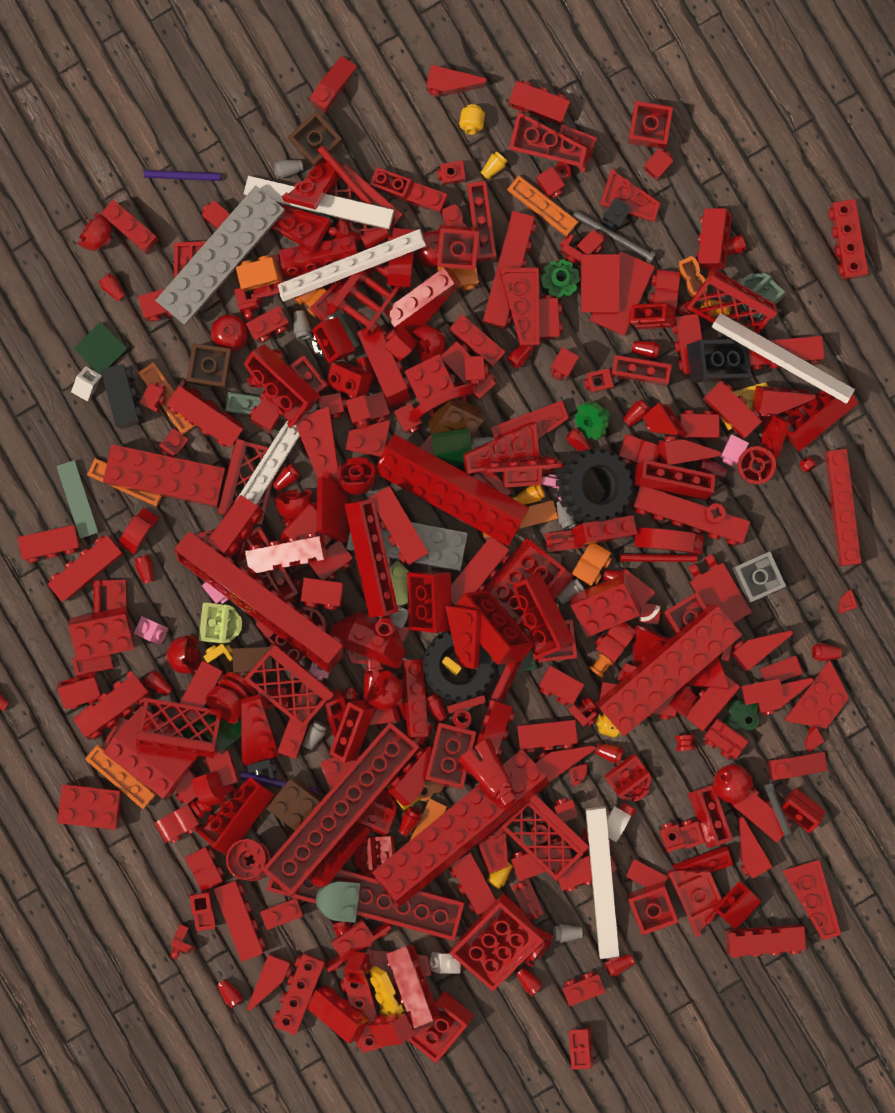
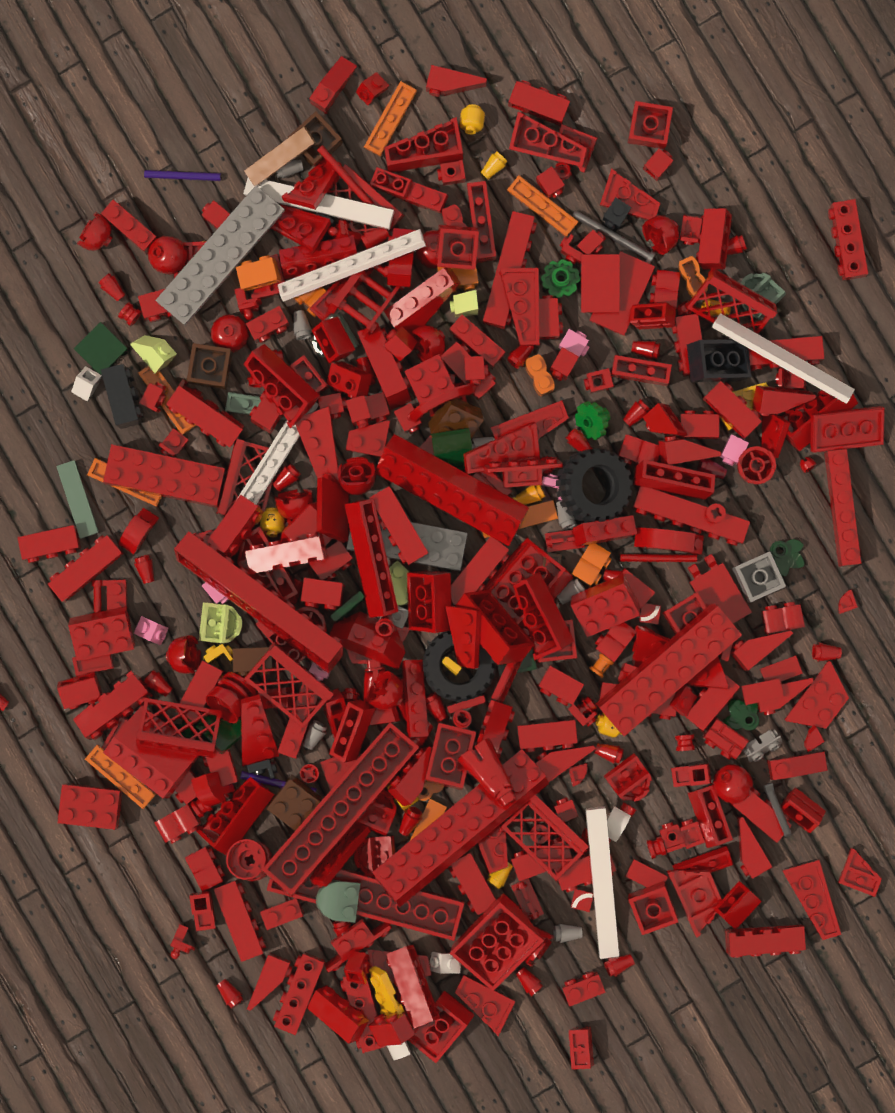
(130, 314): none -> red wheel
(154, 352): none -> yellowish green slope
(167, 254): none -> red cylinder
(272, 522): none -> yellow head
(280, 156): none -> medium nougat tile
(309, 773): none -> red wheel
(348, 607): none -> dark green tile
(371, 88): none -> red bracket
(390, 118): none -> orange tile
(399, 1051): none -> white brick
(426, 149): none -> red wedge
(465, 304): none -> yellowish green slope
(487, 1004): none -> red wing
(542, 380): none -> orange brick
(575, 343): none -> bright pink brick
(582, 900): none -> red tile
(656, 847): none -> red wheel
(662, 233): none -> red cylinder
(690, 229): none -> red bracket
(691, 775): none -> red brick
(769, 743): none -> light grey hinge
(782, 619): none -> red brick
(786, 379): none -> red bracket
(790, 556): none -> dark green plate
(847, 429): none -> red tile
(859, 874): none -> red wing

